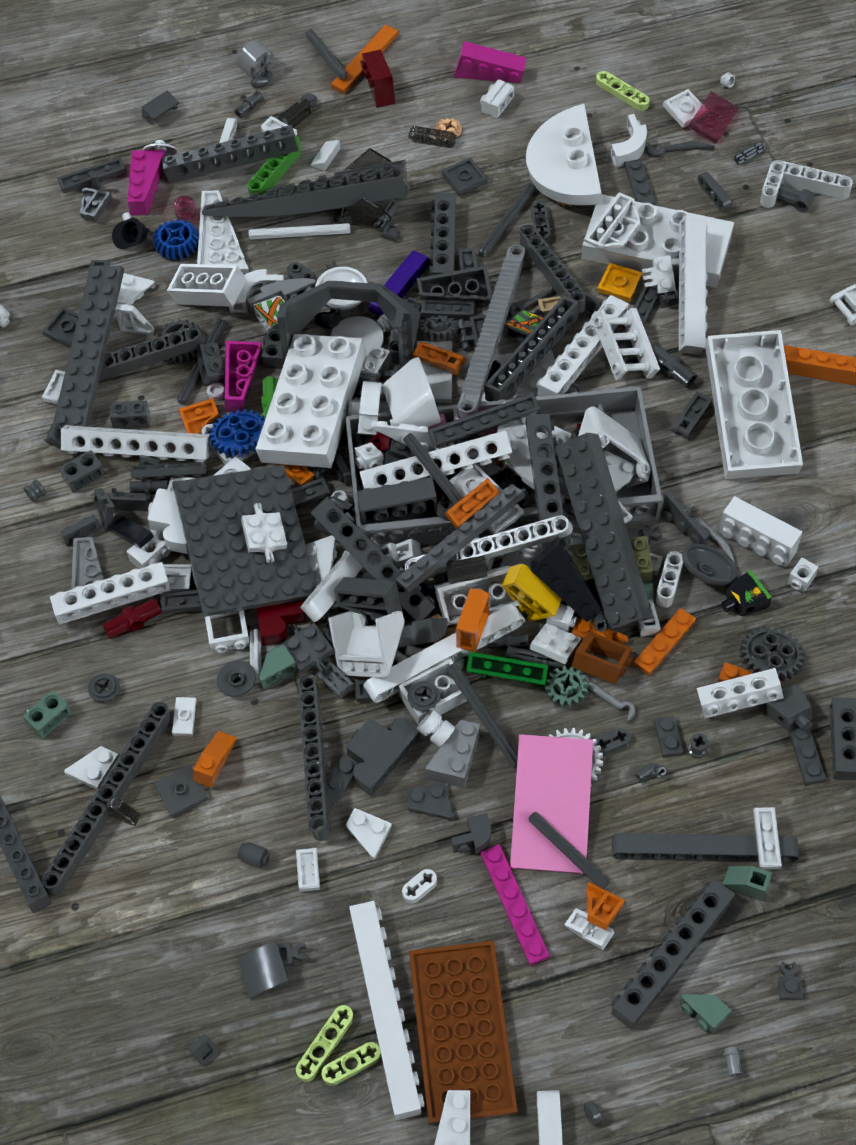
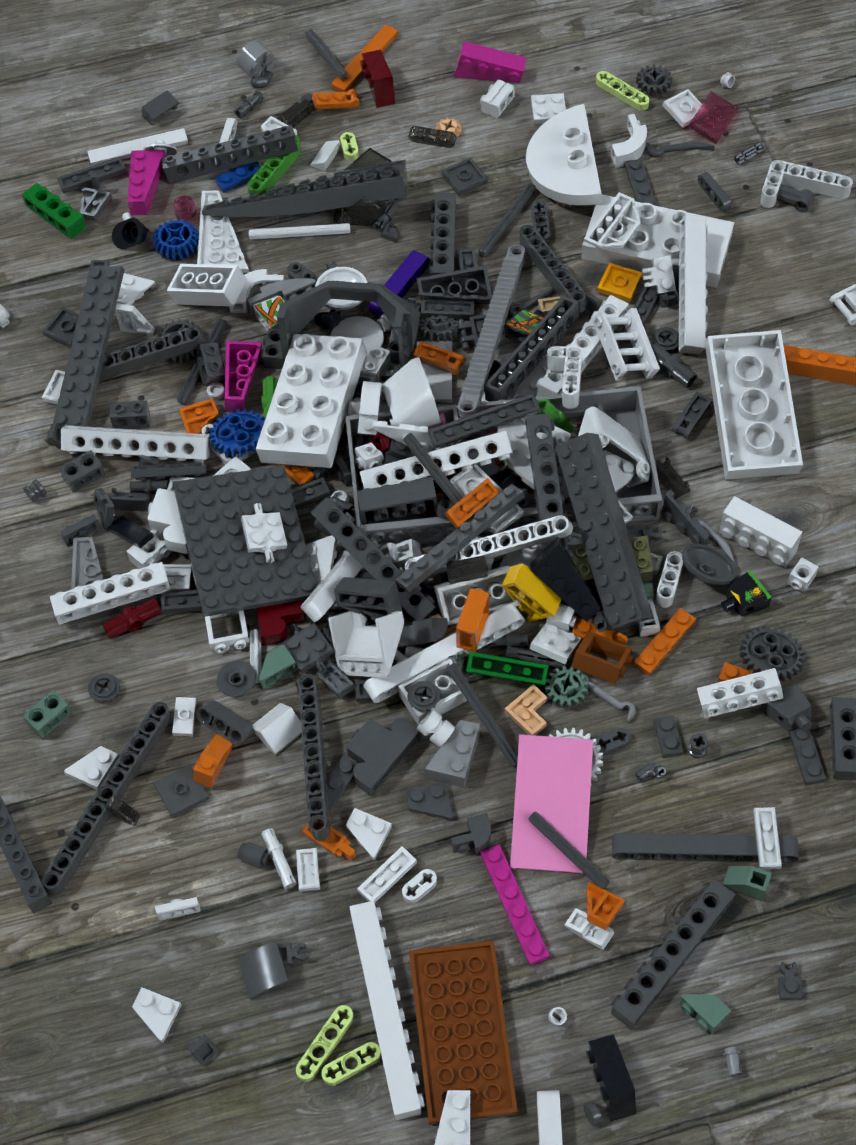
(54, 210): none -> green brick
(124, 149): none -> white tile
(156, 1012): none -> white wing
(177, 908): none -> white plate
(225, 722): none -> dark grey beam
(237, 176): none -> blue plate
(278, 728): none -> white slope
(280, 862): none -> white pin
(335, 844): none -> orange hinge
(336, 100): none -> orange plate
(349, 146): none -> yellowish green beam
(387, 875): none -> white plate
(523, 710): none -> light nougat plate
(546, 106): none -> white plate
(559, 418): none -> bright green piece
(560, 1013): none -> white hinge
(570, 361): none -> white beam
(613, 1077): none -> black wedge
(654, 80): none -> dark grey gear
(664, 333): none -> dark grey gear
(671, 479): none -> clear smoke hinge

